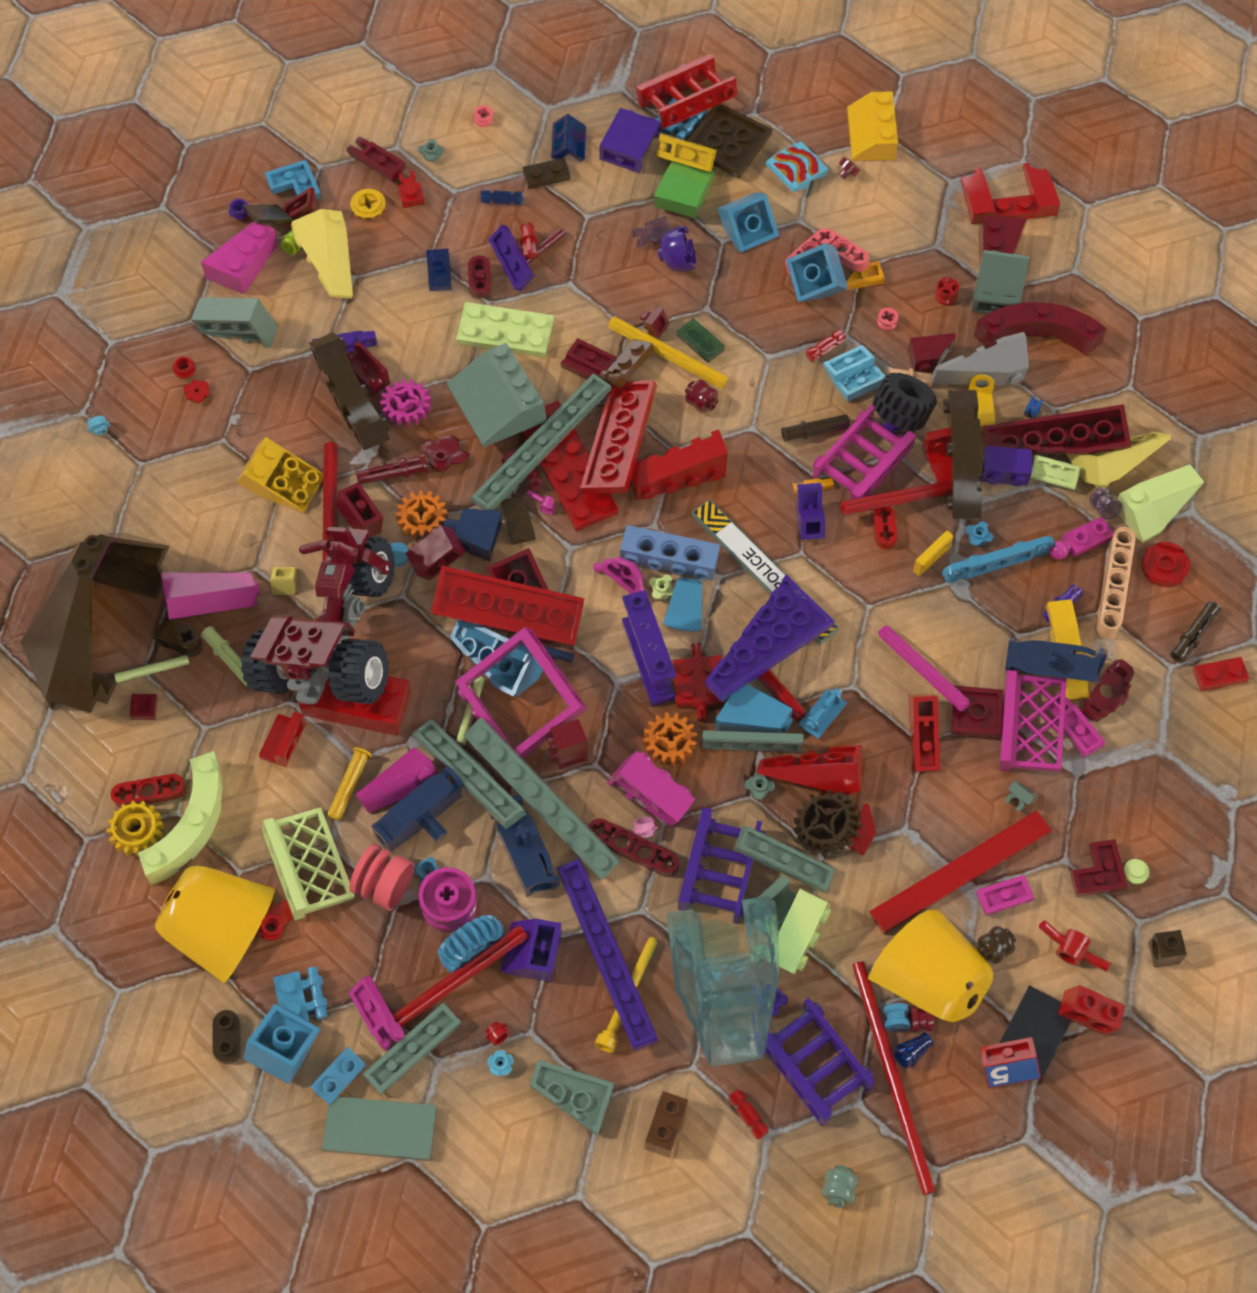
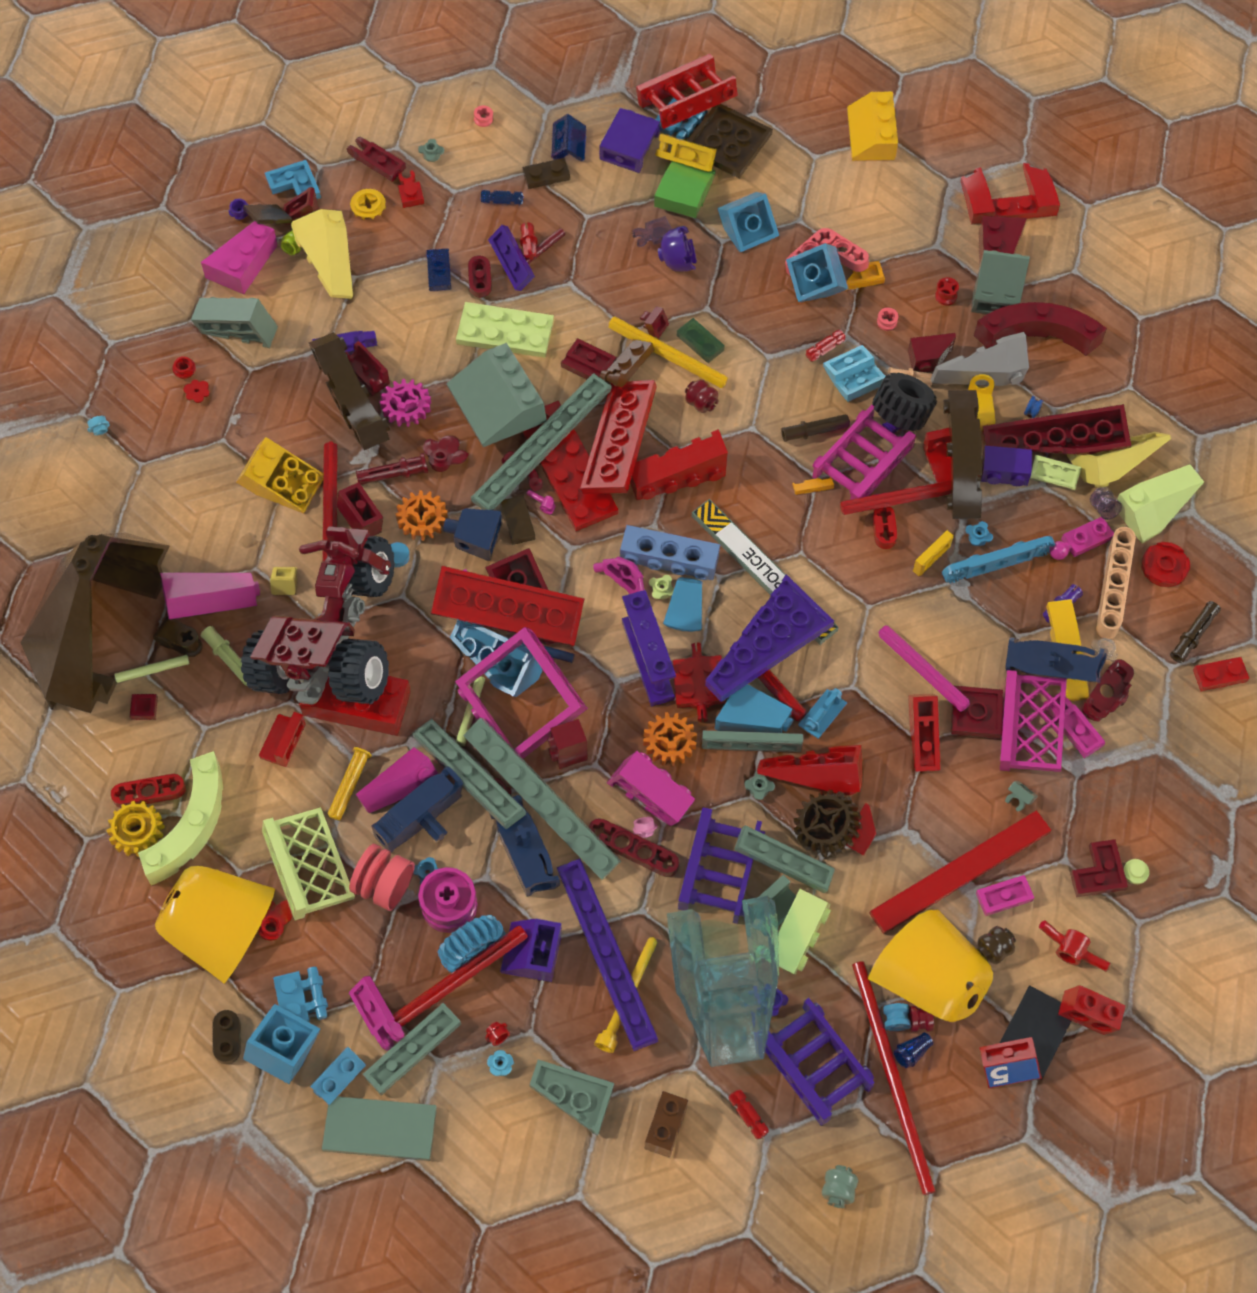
(435, 550): dark red brick -> none
(796, 166): slope -> none
(809, 511): dark purple brick -> none
(848, 168): dark red tile -> none
(1167, 948): dark brown brick -> none

